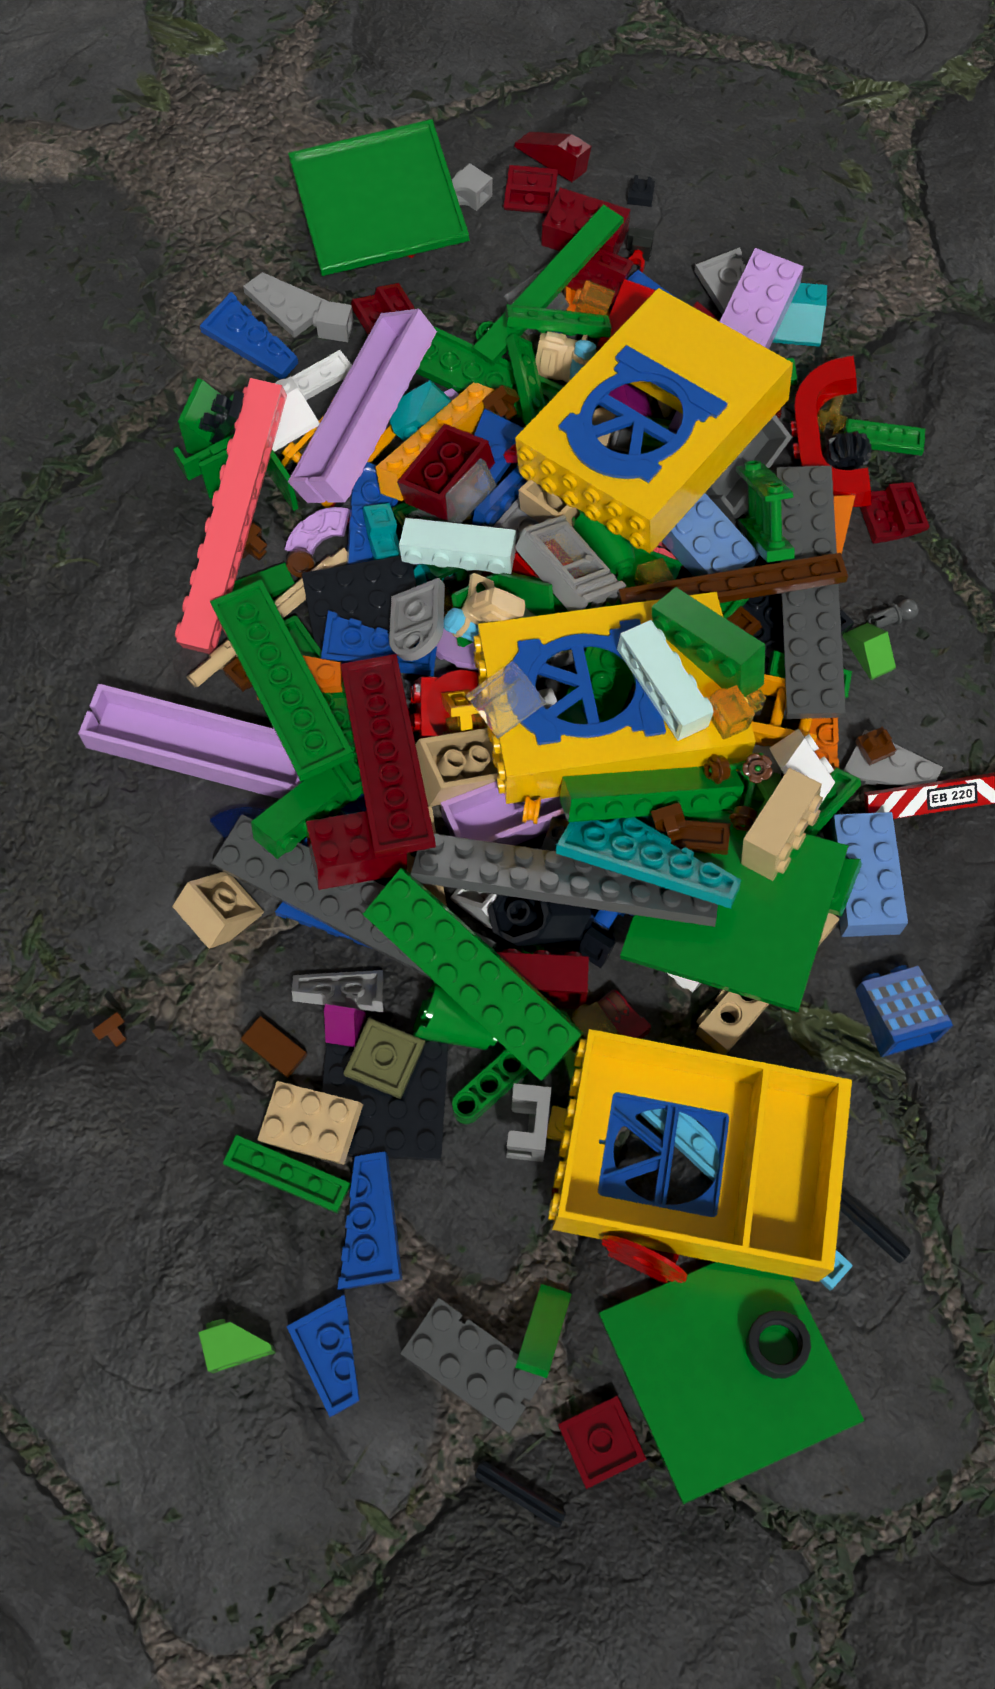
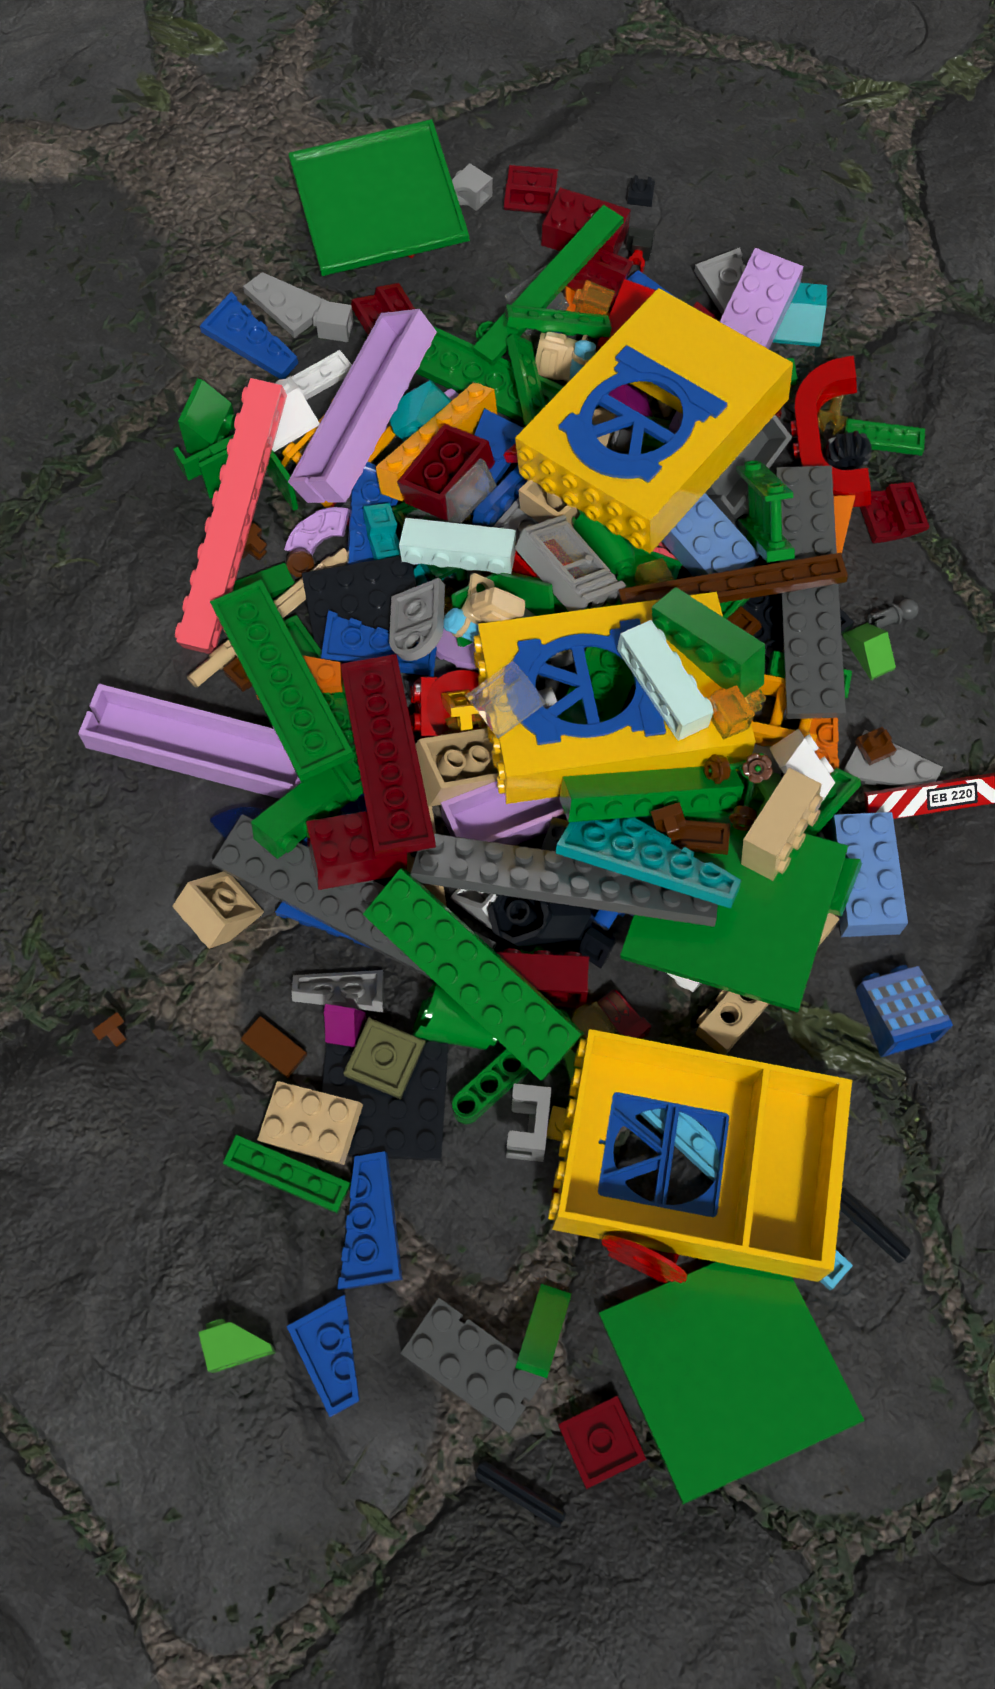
(225, 416): black plate -> none
(502, 401): reddish brown tile -> none
(531, 810): light orange bush -> none
(557, 151): dark red slope -> none
(800, 1332): black tyre -> none

